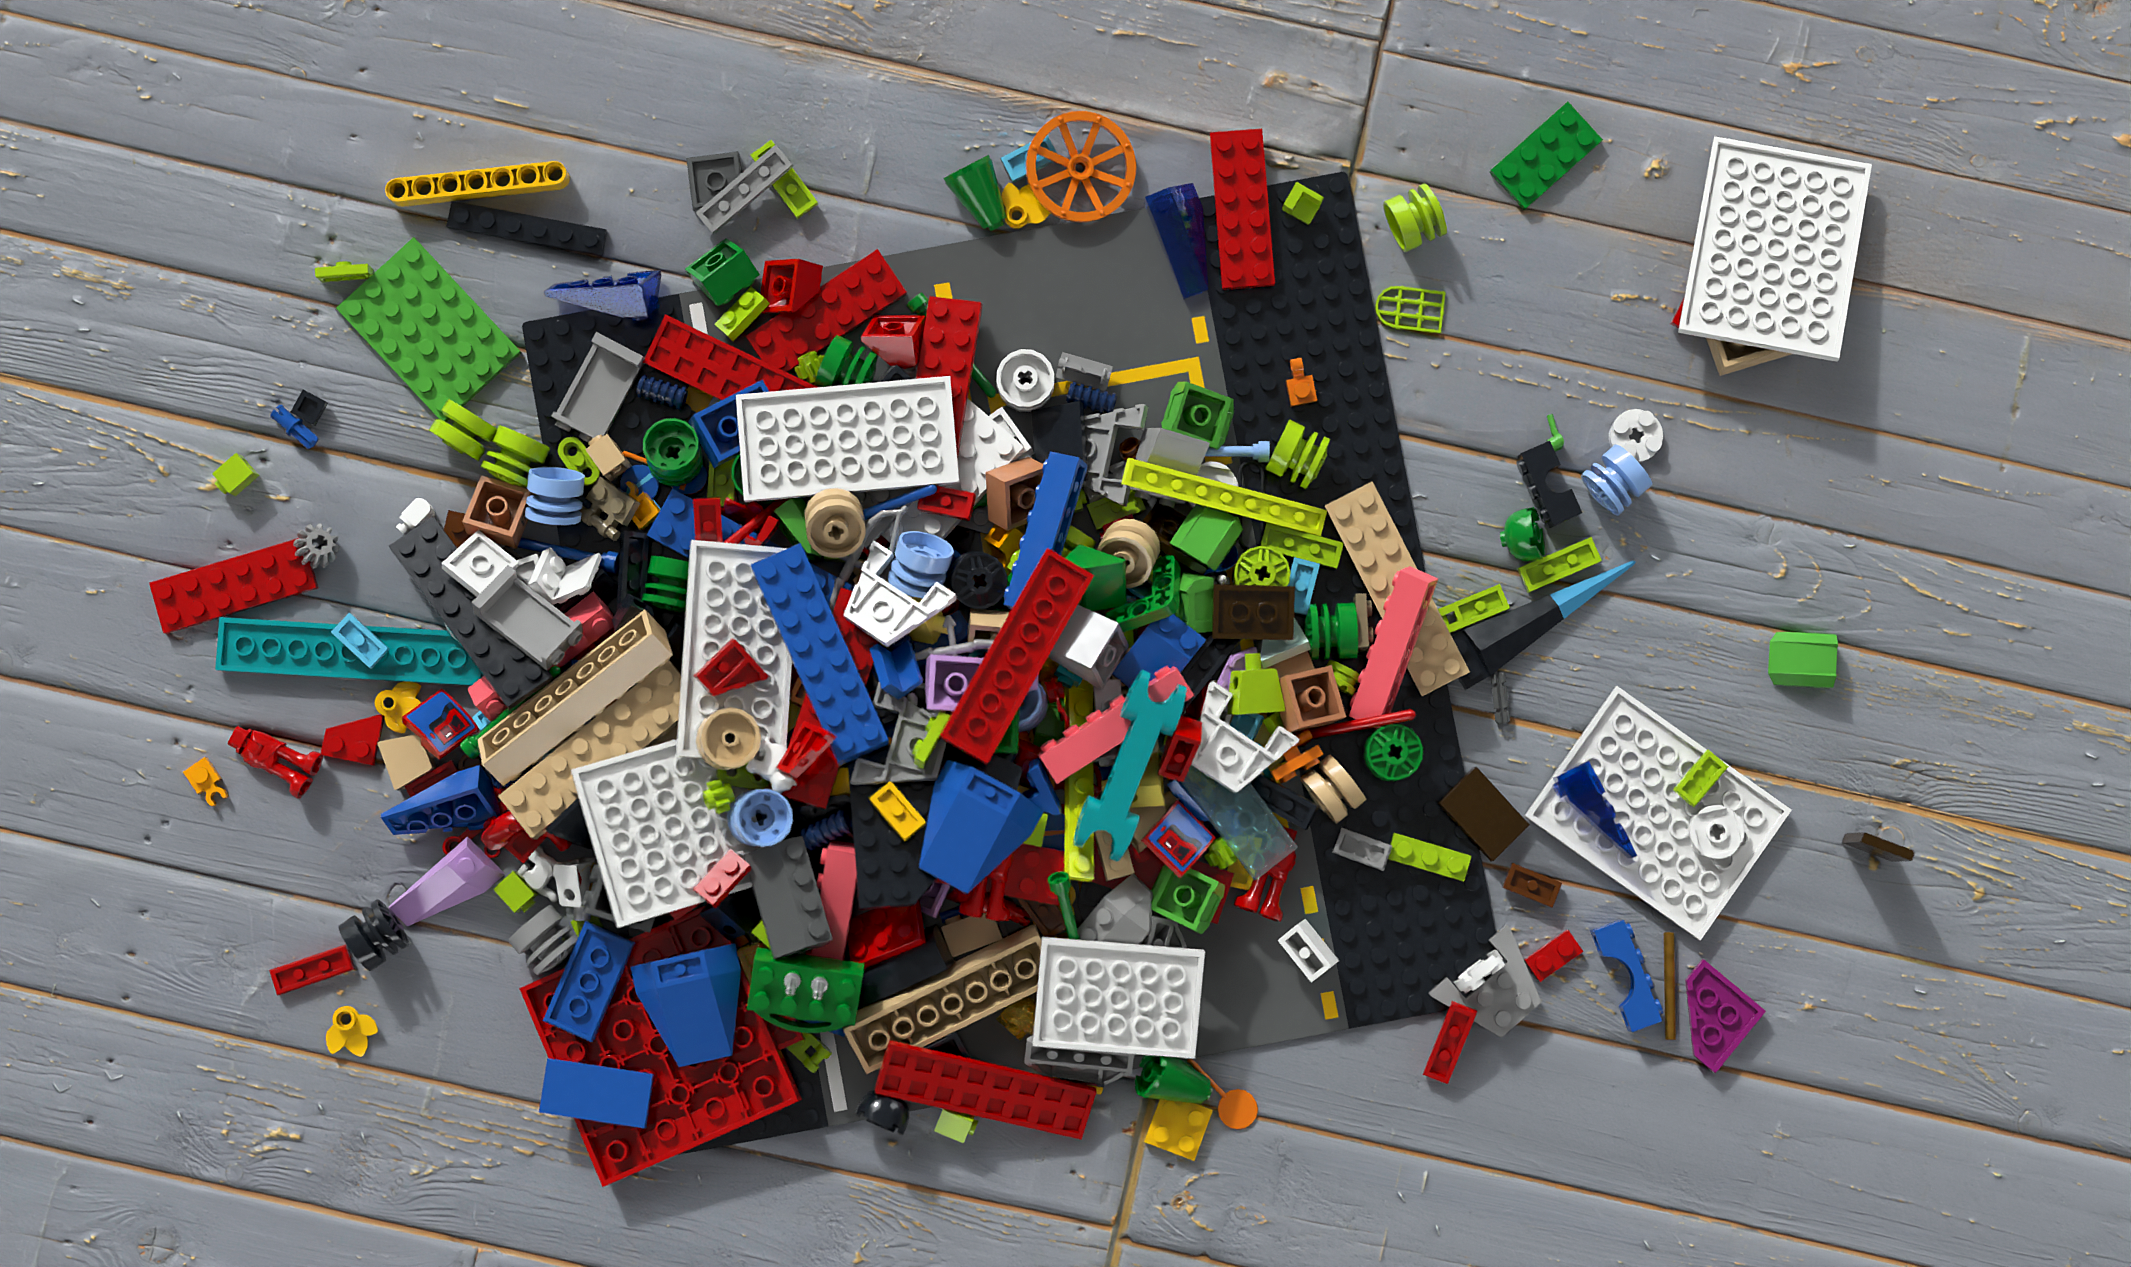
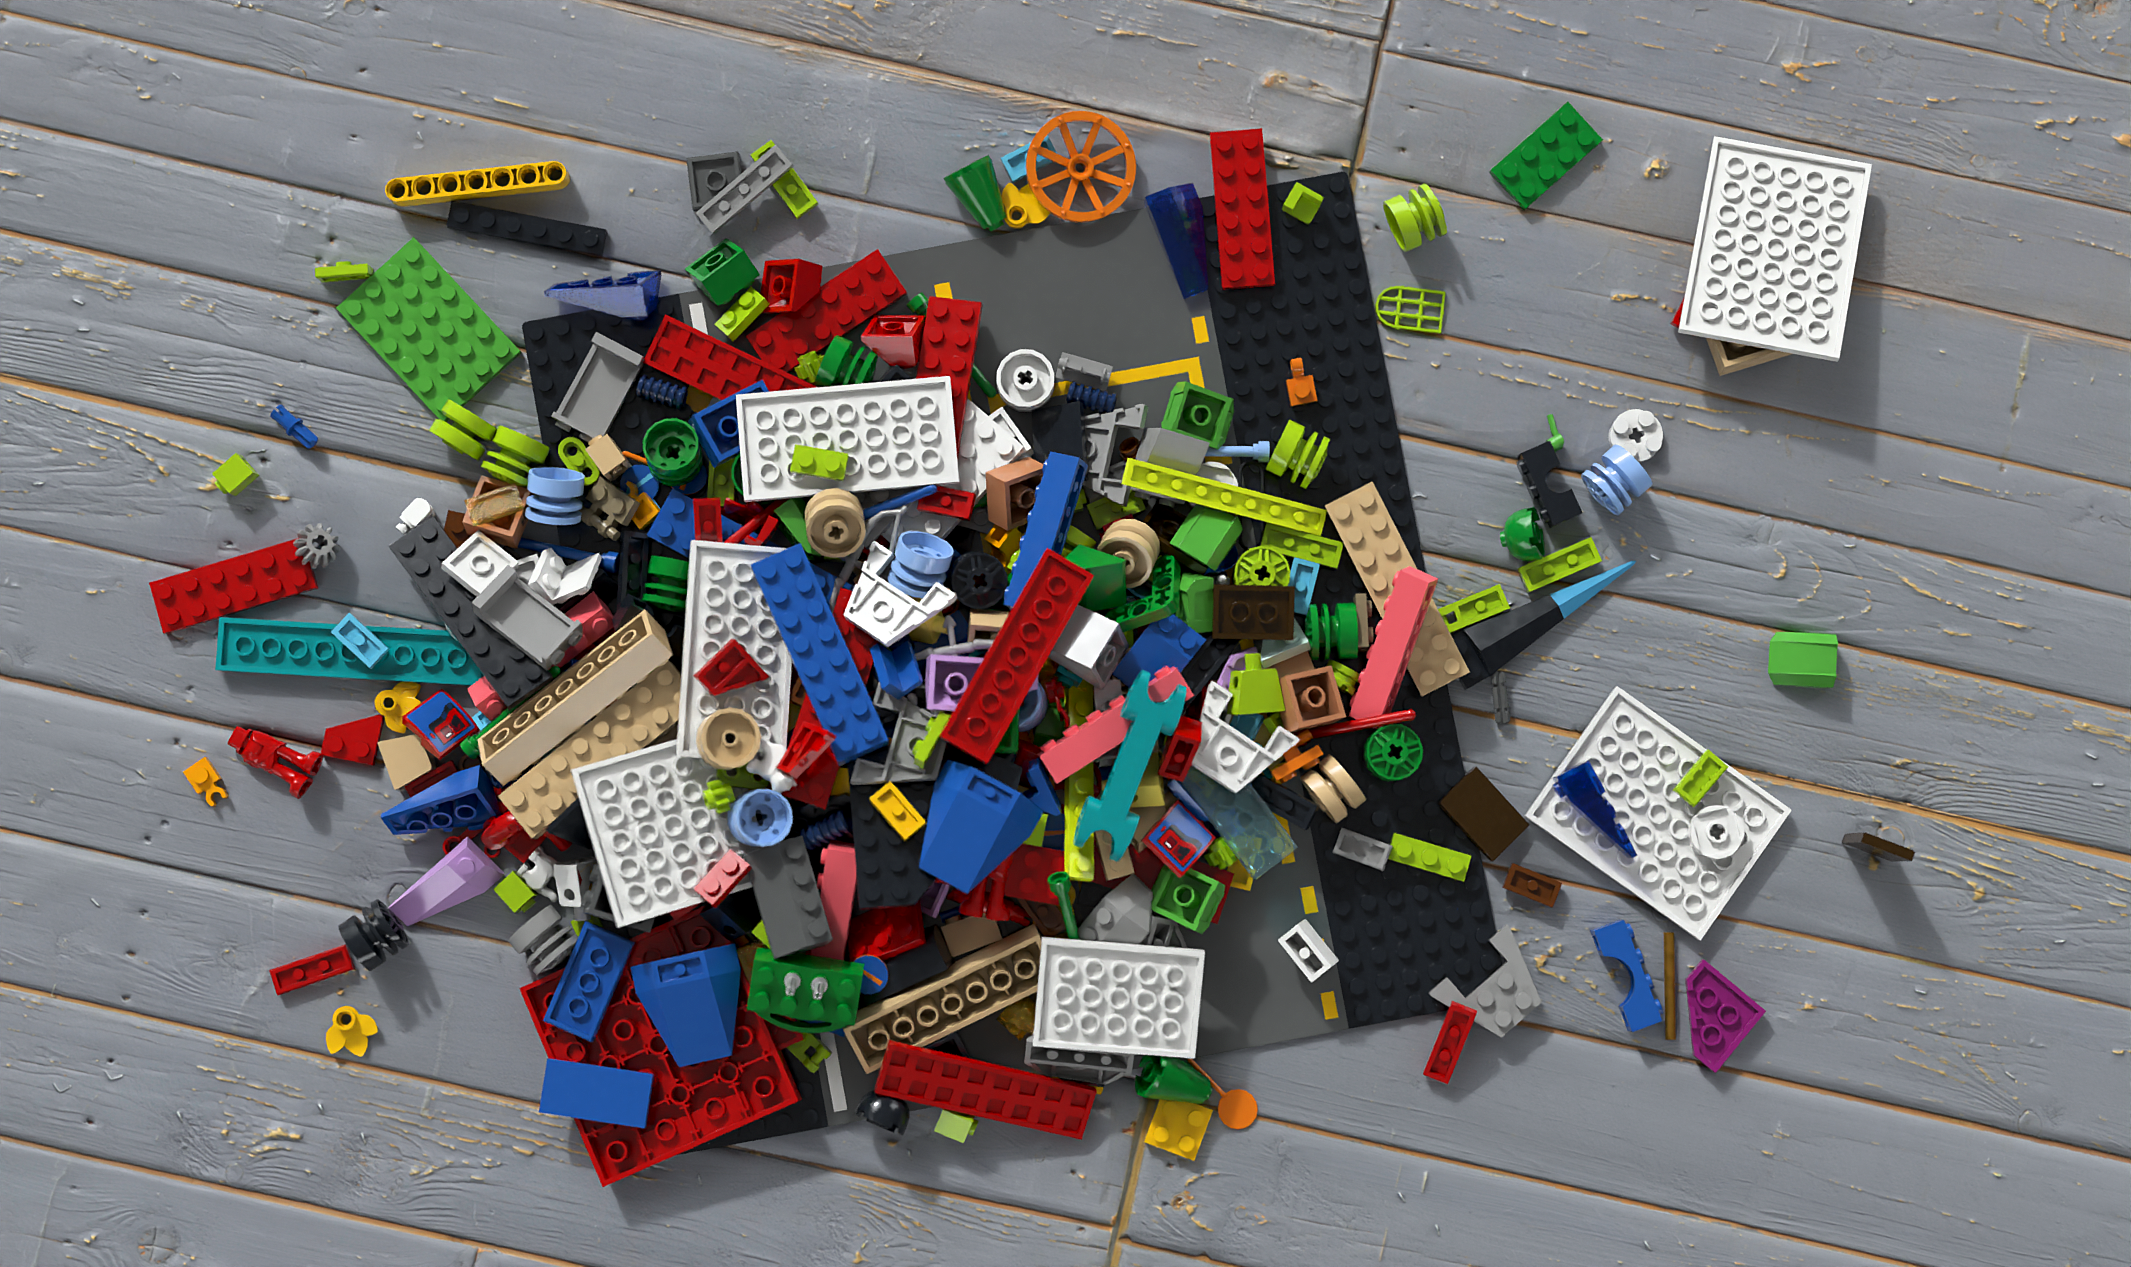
(309, 407): black plate -> none
(494, 504): none -> clear yellow tile
(819, 462): none -> lime plate
(874, 974): none -> blue piece
(1270, 907): red piece -> none
(1472, 977): white plate -> none
(1553, 955): red plate -> none

